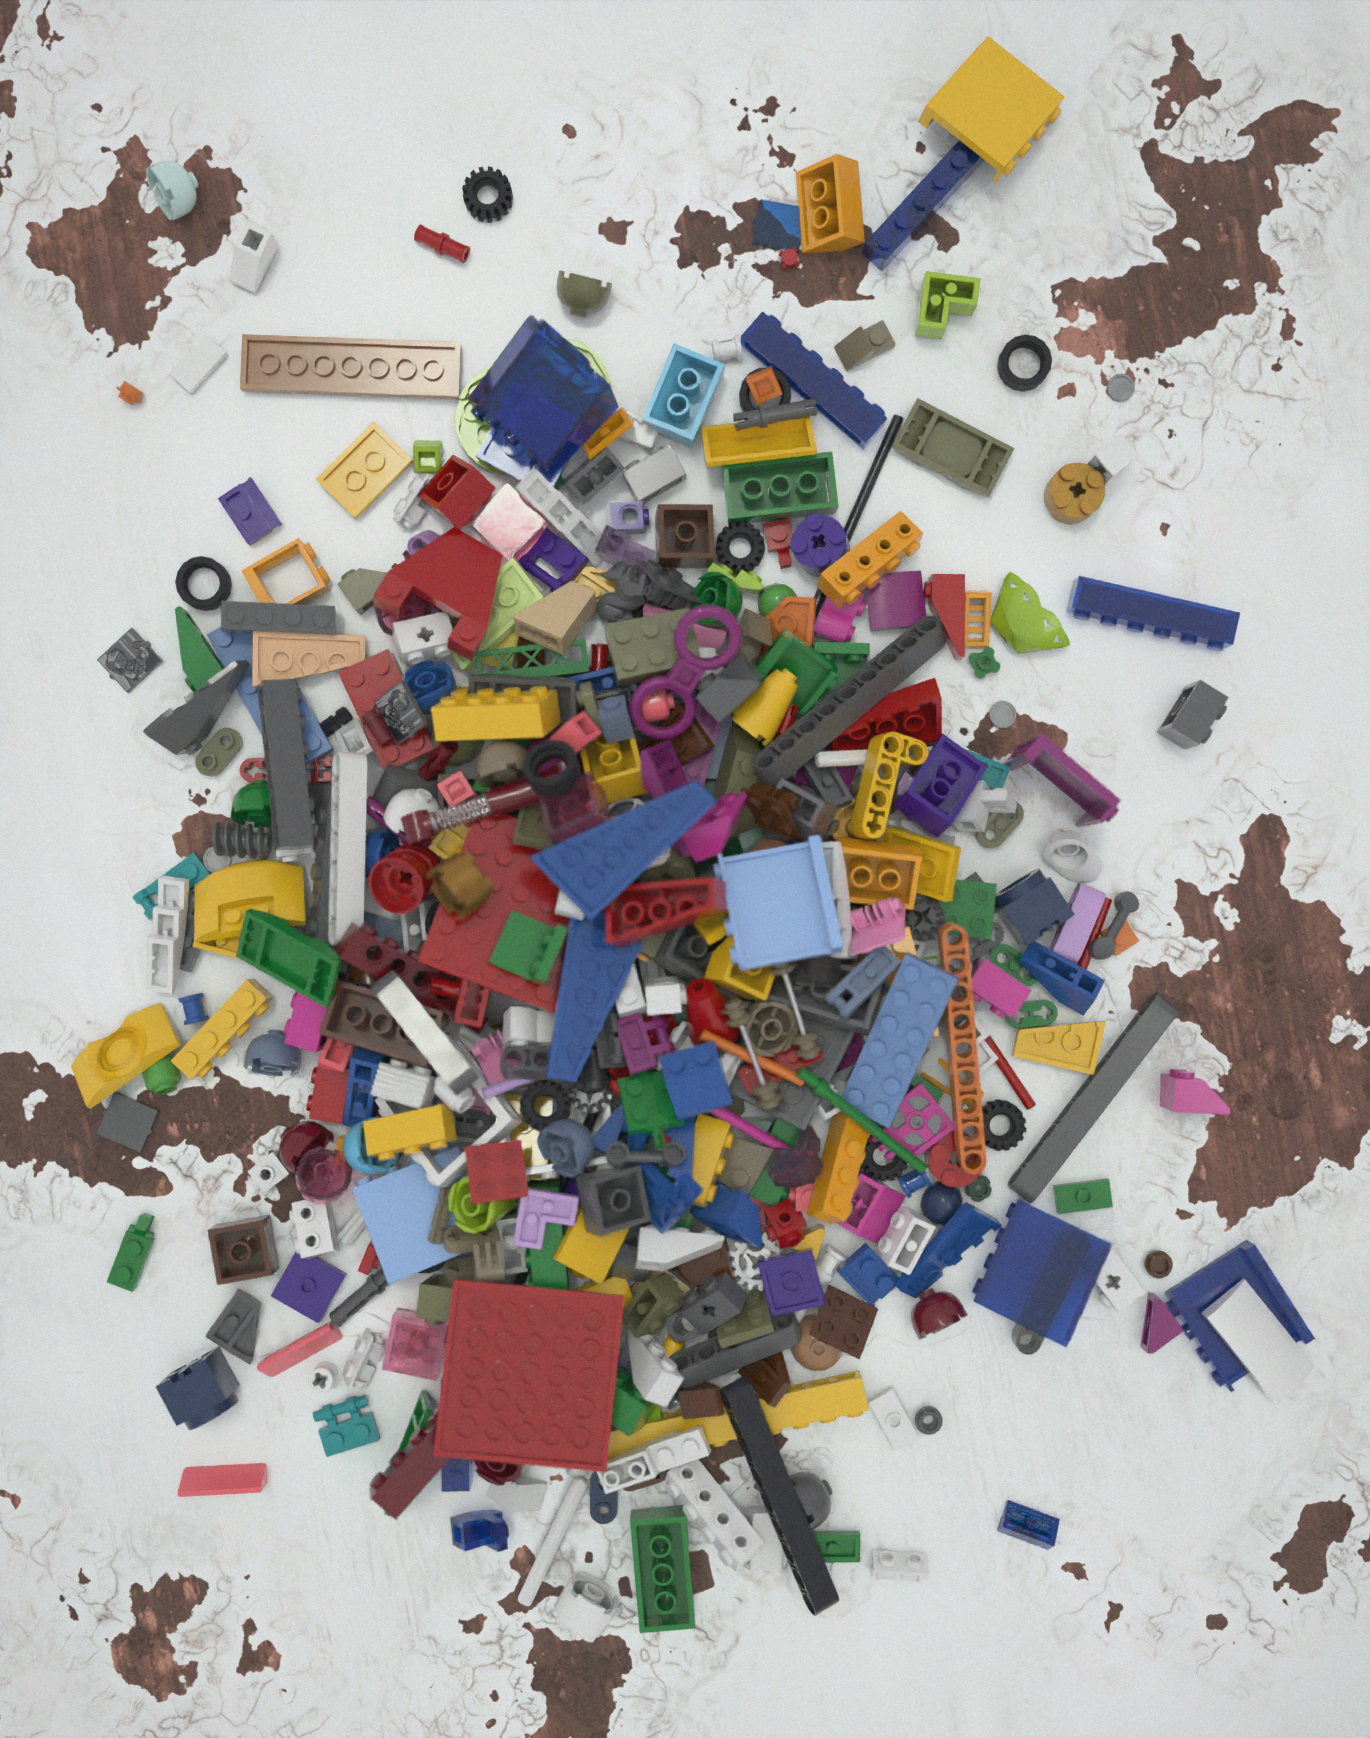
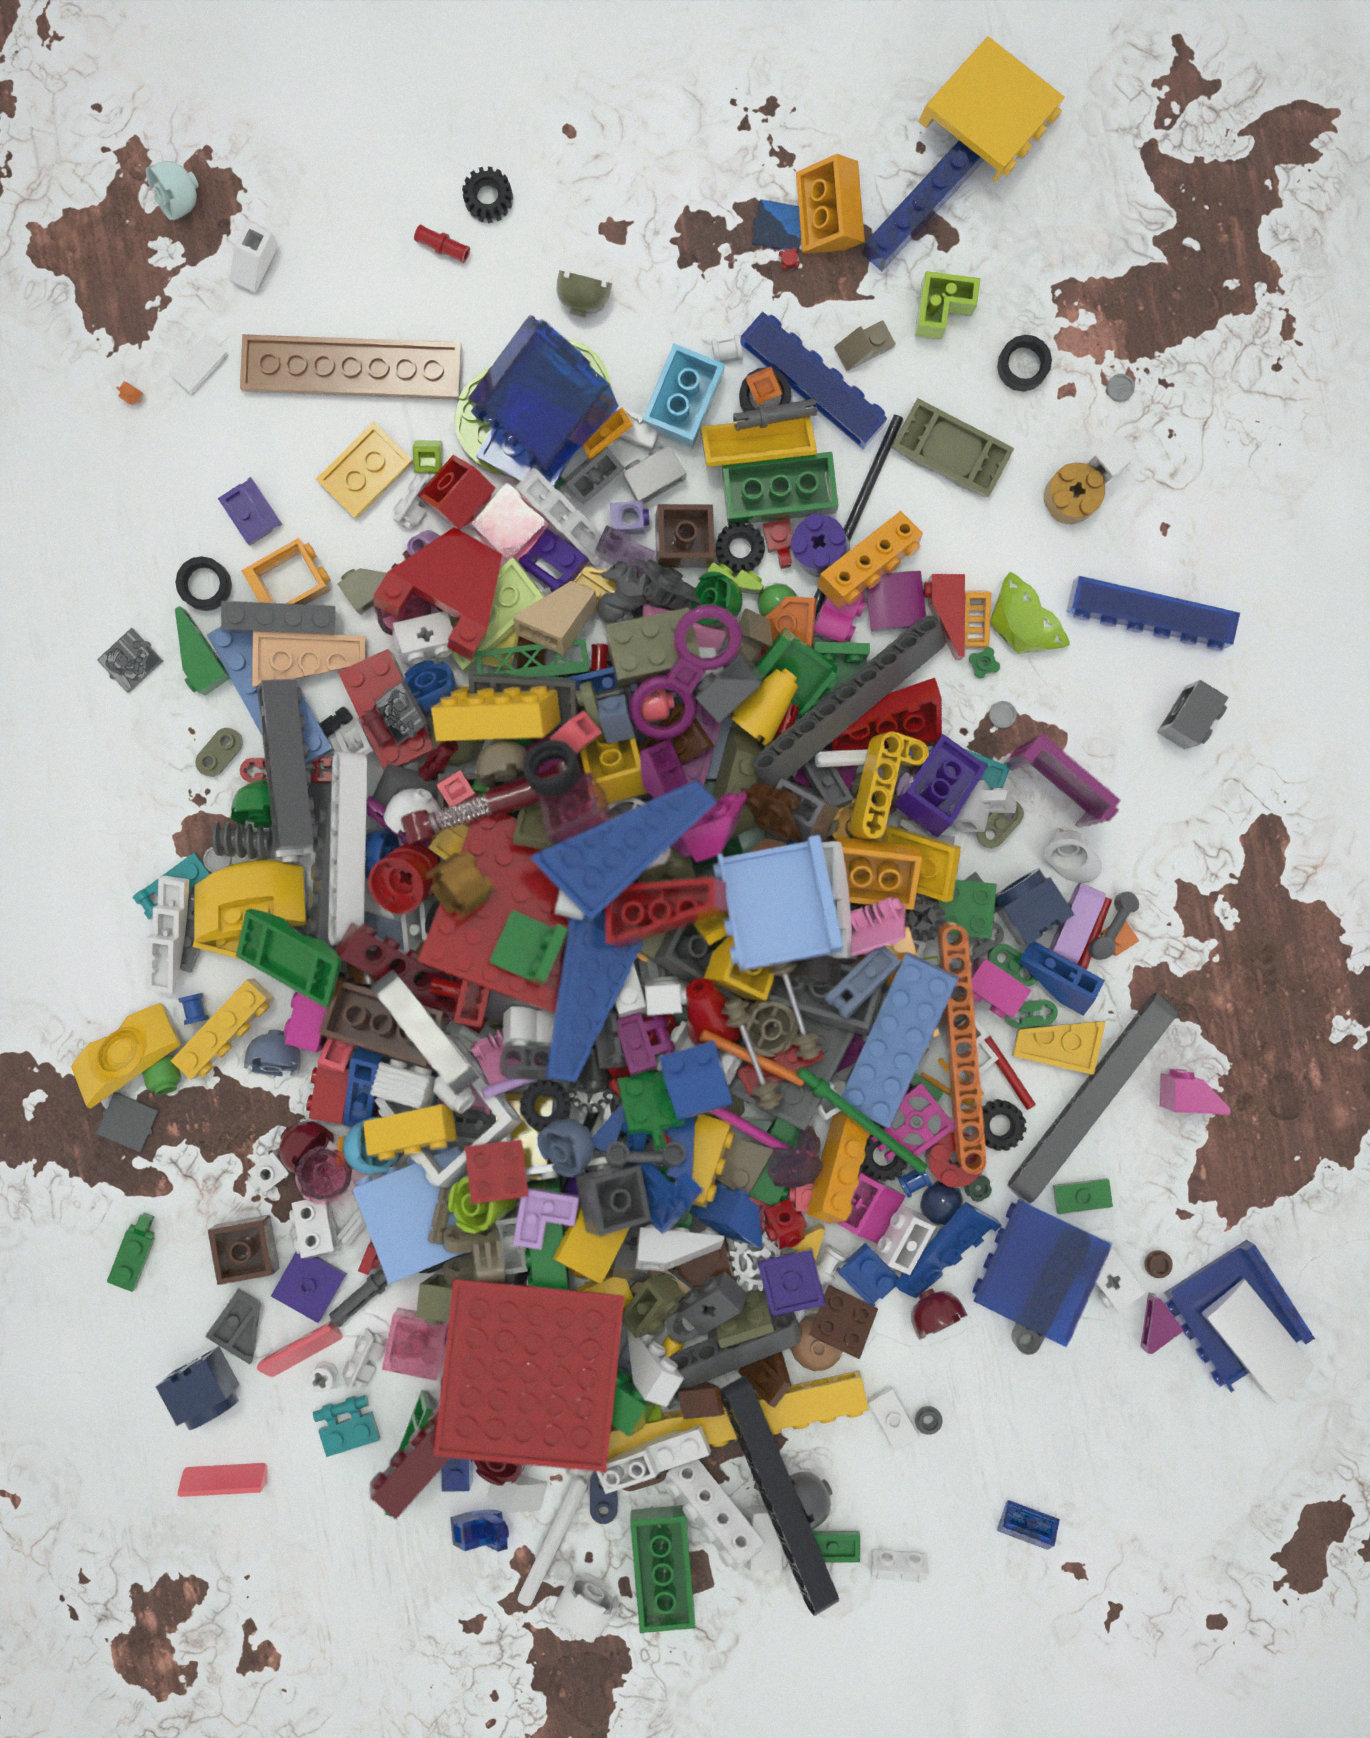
(191, 723): dark grey wedge -> none

